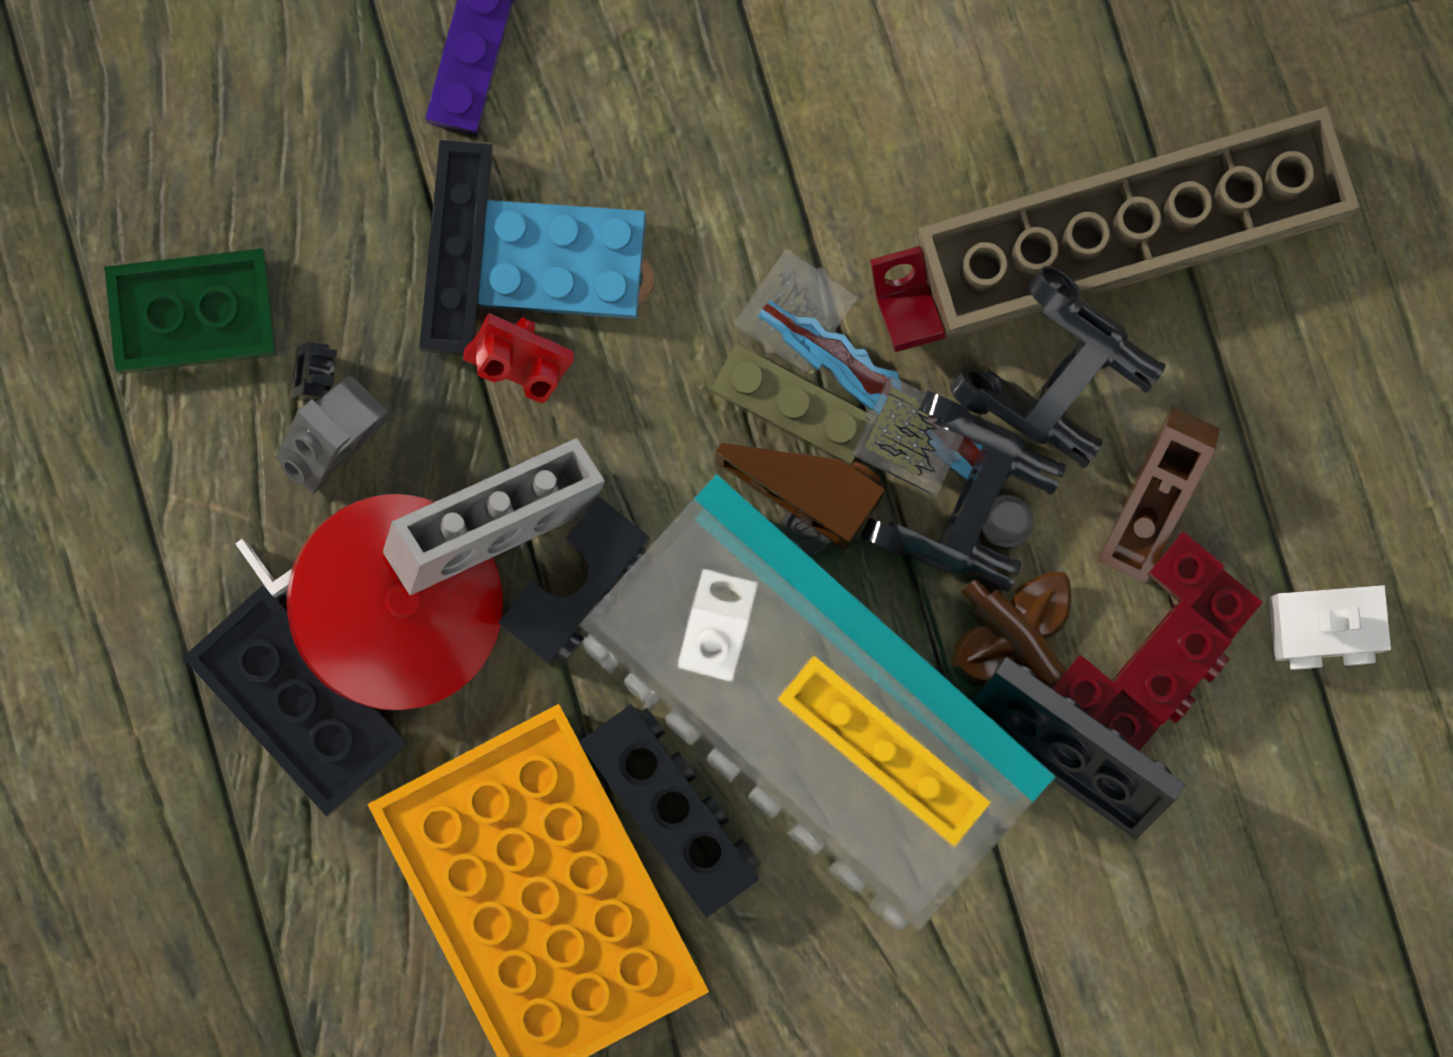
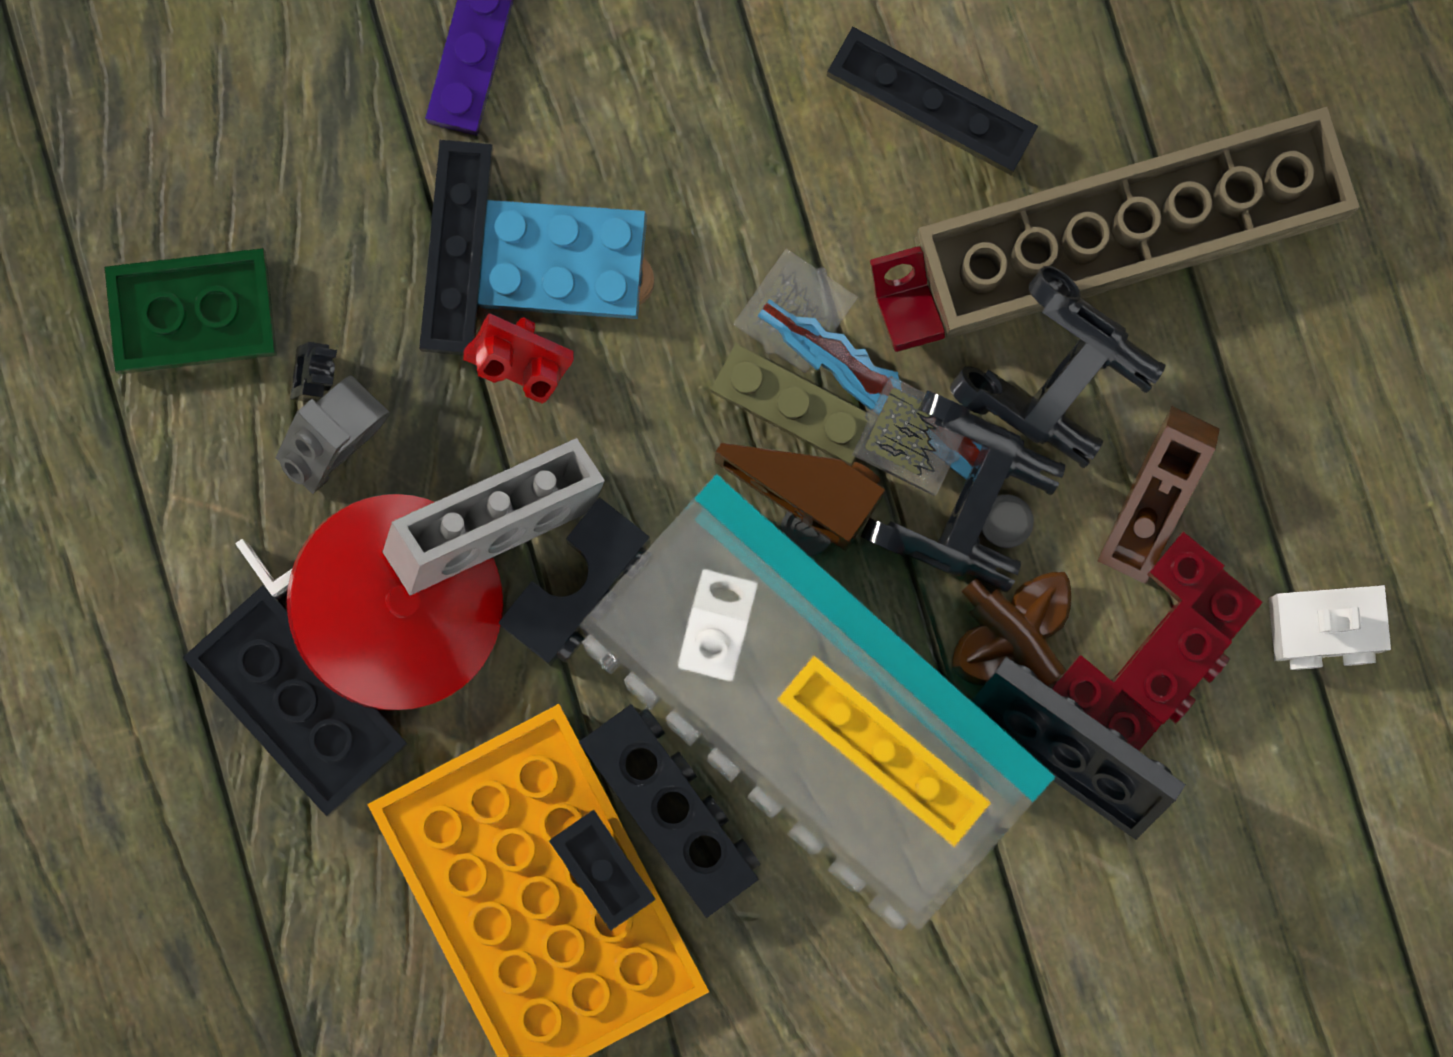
(602, 870): none -> black plate
(931, 100): none -> black plate

